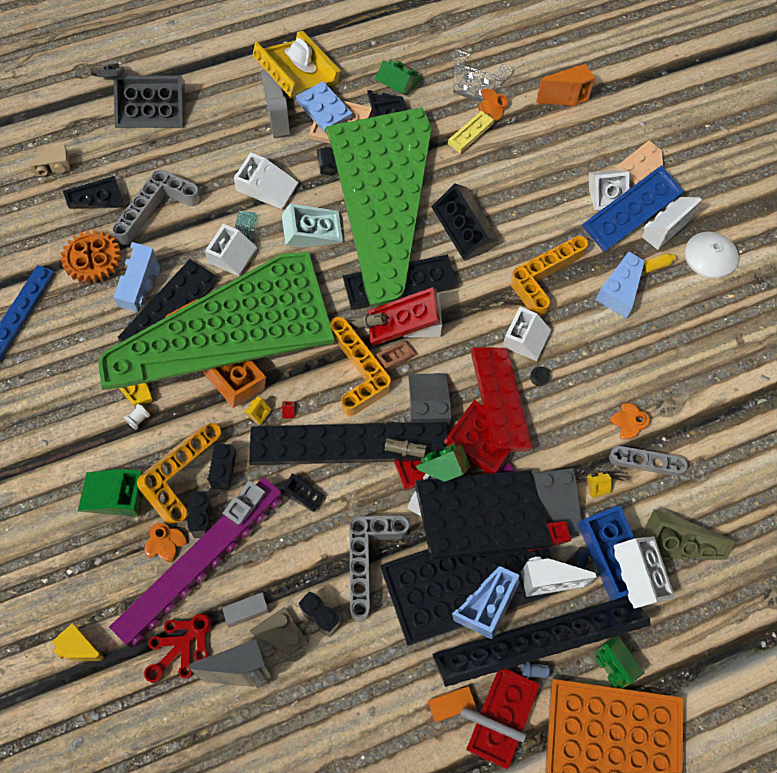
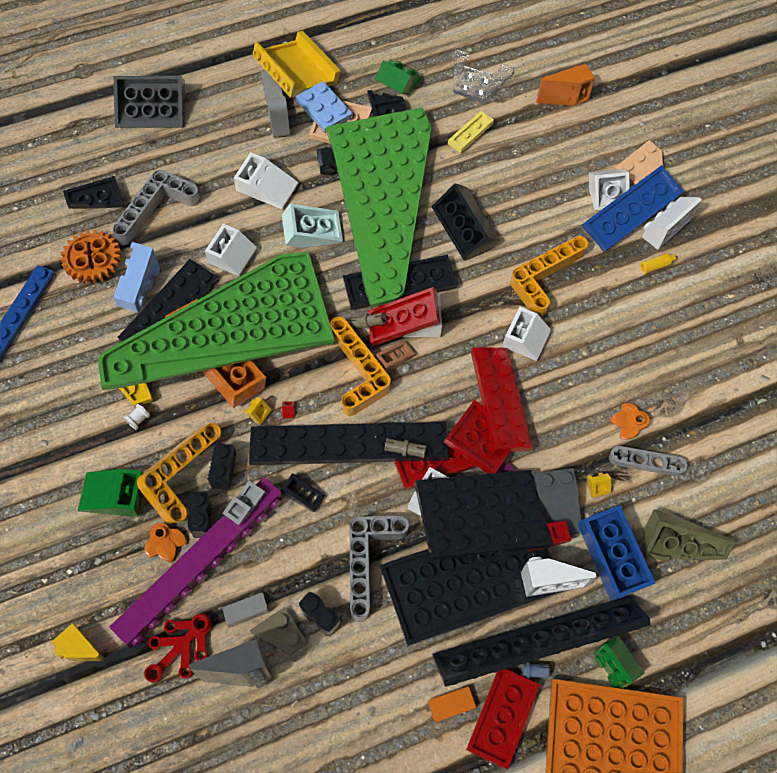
(51, 161): tan slope -> none
(108, 70): black wing -> none
(245, 222): clear light blue plate -> none
(301, 55): white piece -> none
(429, 398): dark grey slope -> none
(446, 464): green slope -> none
(489, 603): light blue wedge -> none
(490, 103): orange plate -> none
(492, 724): light grey bar -> none
(539, 376): pearl dark grey tile -> none
(579, 558): black cone -> none
(621, 287): light blue wedge -> none
(643, 571): white slope -> none
(707, 260): white dish -> none

